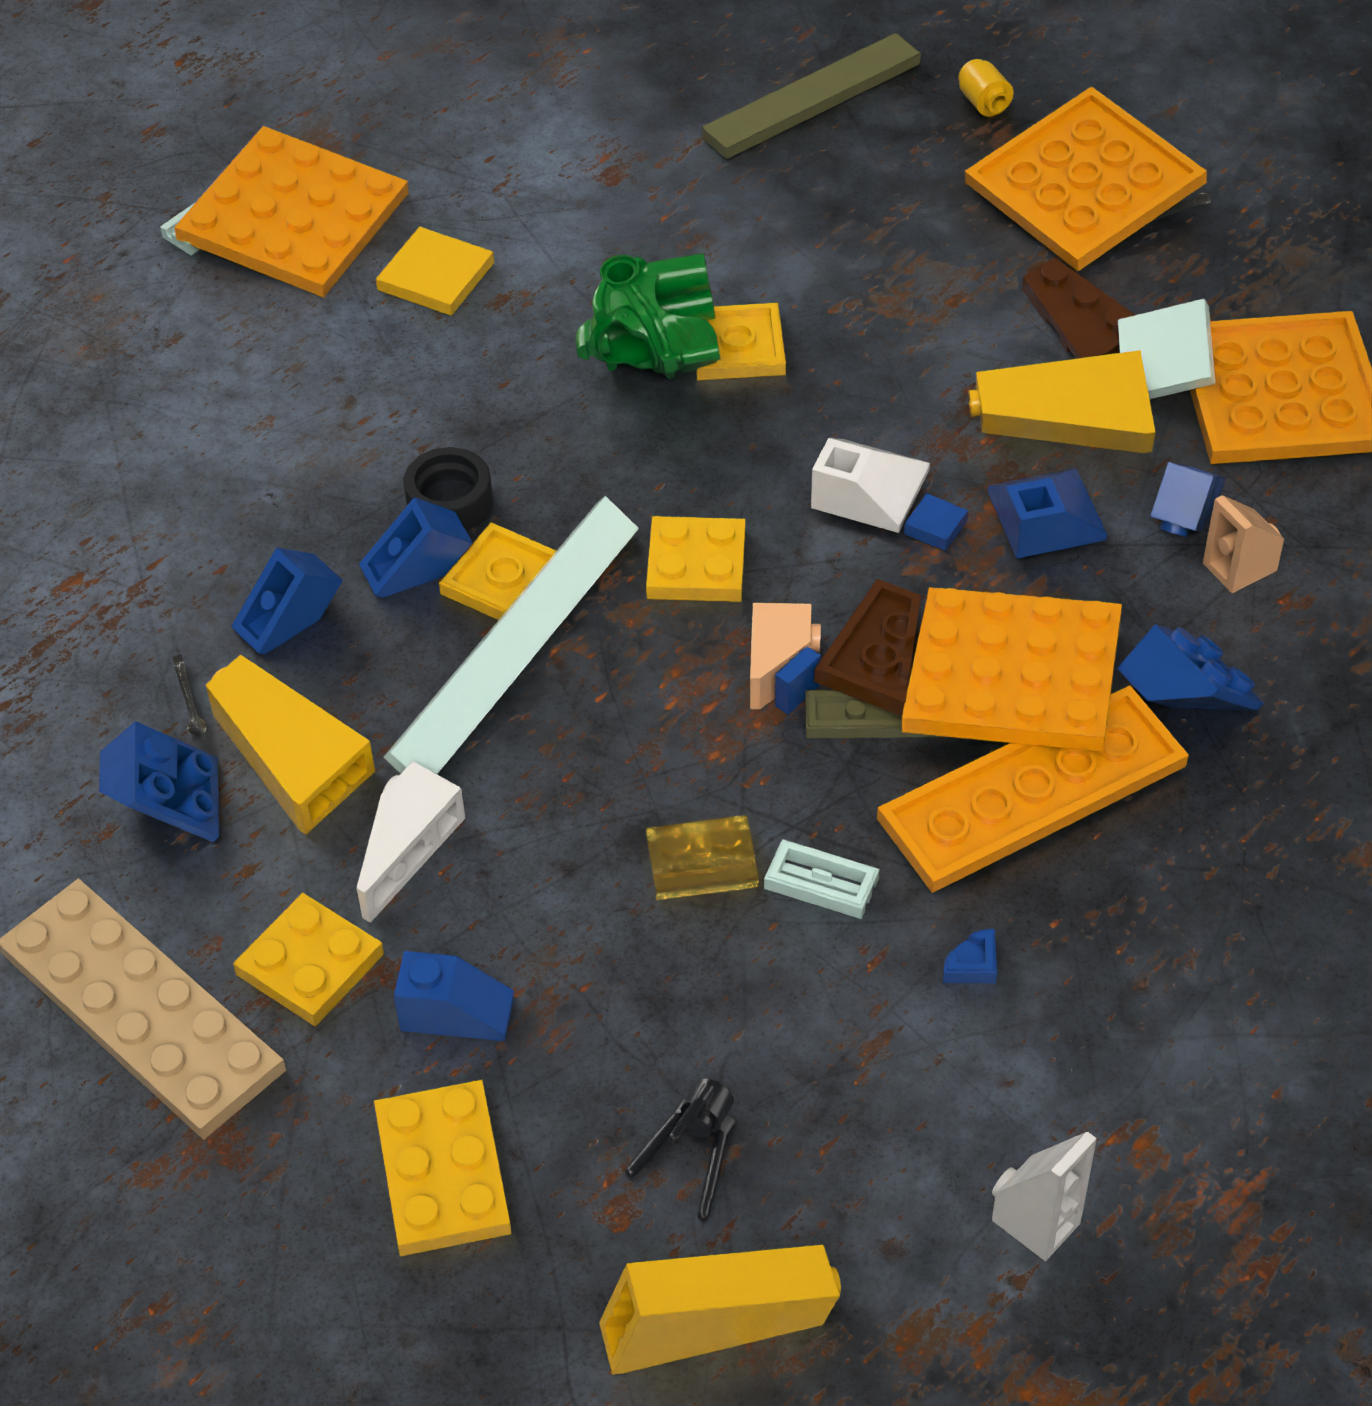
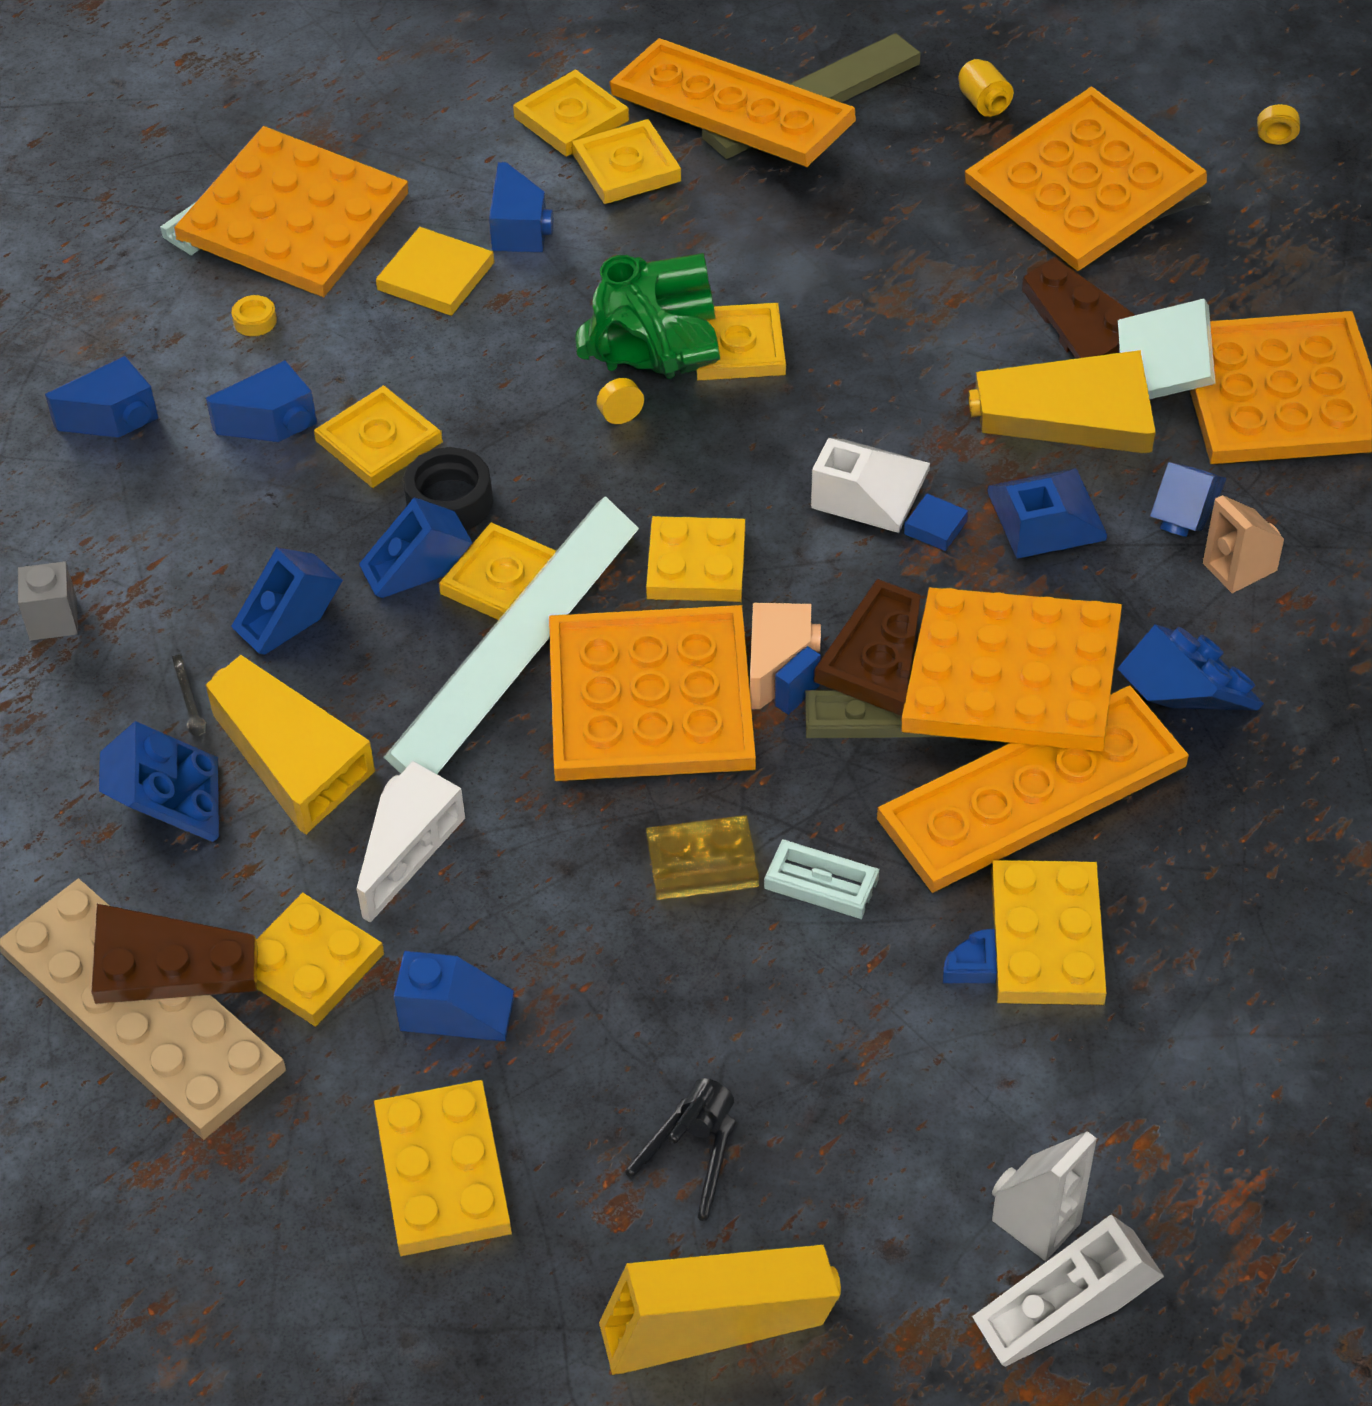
(47, 600): none -> light grey brick
(103, 401): none -> blue slope
(167, 958): none -> reddish brown wing
(254, 315): none -> yellow tile
(263, 406): none -> blue slope
(378, 436): none -> yellow tile
(518, 213): none -> blue slope
(570, 111): none -> yellow plate
(620, 401): none -> yellow tile
(626, 161): none -> yellow plate
(650, 693): none -> light orange plate
(733, 102): none -> light orange plate
(1048, 932): none -> yellow plate
(1069, 1291): none -> white slope
(1278, 124): none -> yellow tile

